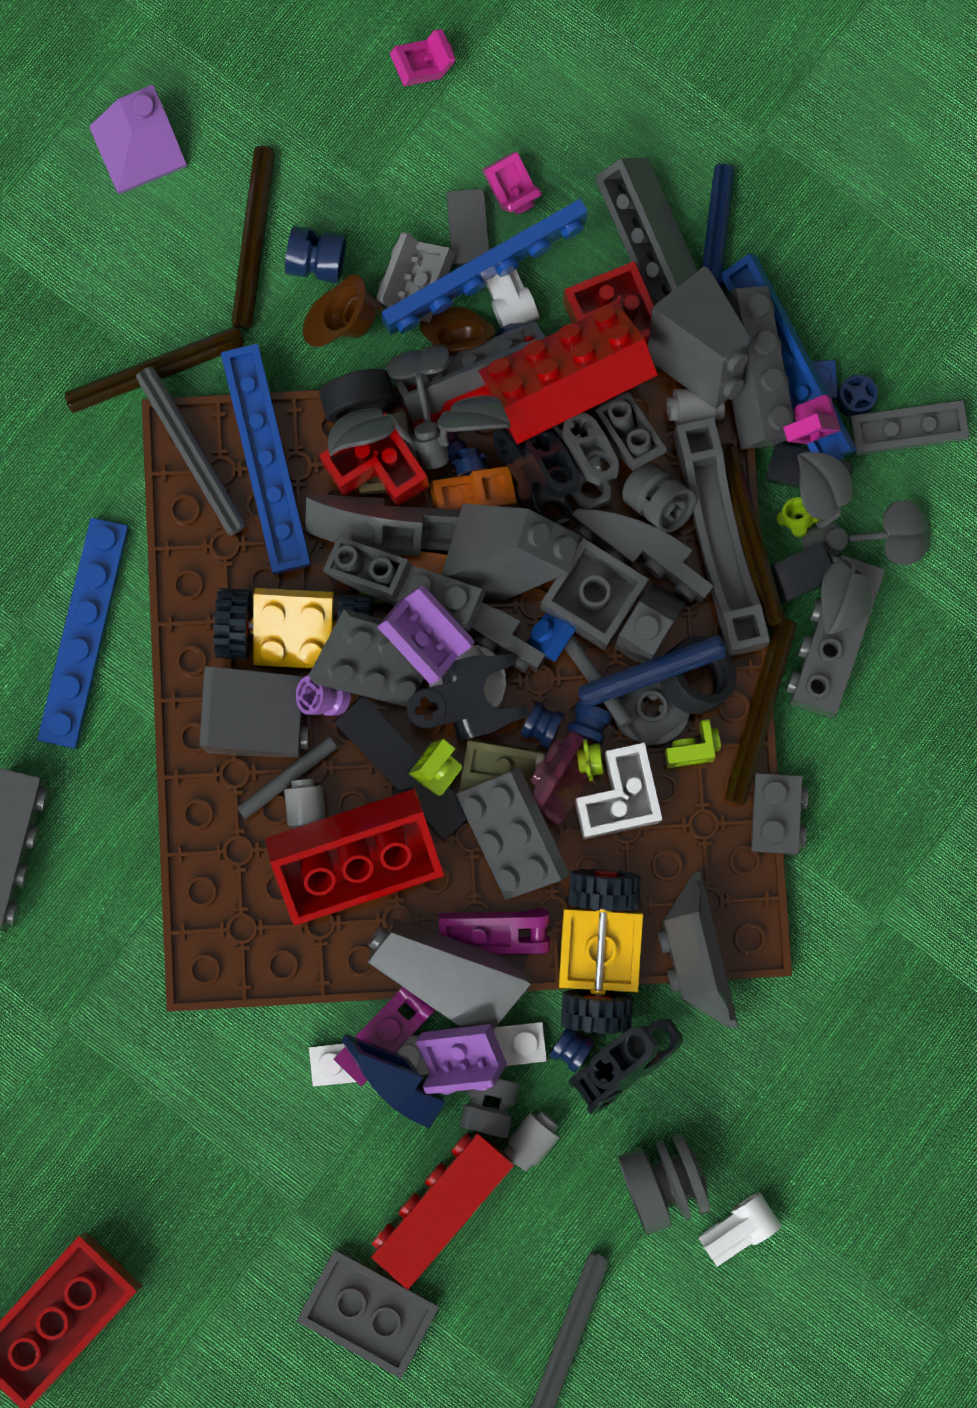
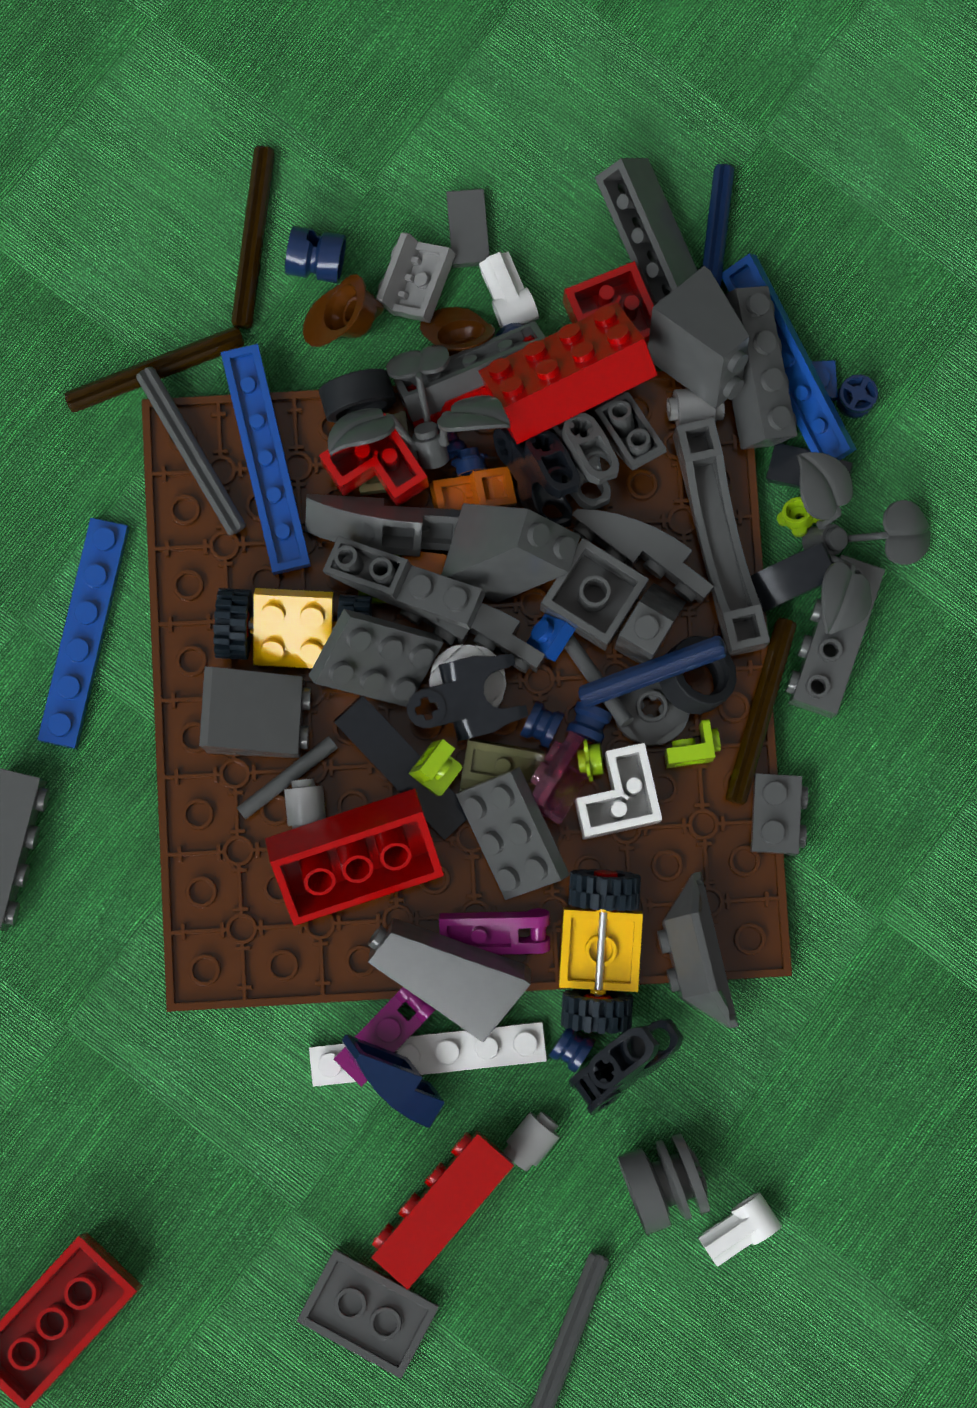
(137, 140): medium lavender slope -> none
(319, 699): medium lavender wheel -> none
(423, 59): dark pink bracket -> none
(425, 634): medium lavender bracket -> none
(461, 1059): medium lavender bracket -> none
(472, 275): blue plate -> none
(487, 1118): dark grey wheel -> none
(511, 183): dark pink bracket -> none
(659, 497): dark grey wheel -> none
(752, 538): dark brown axle -> none
(813, 421): dark pink bracket -> none
(909, 427): dark grey plate -> none

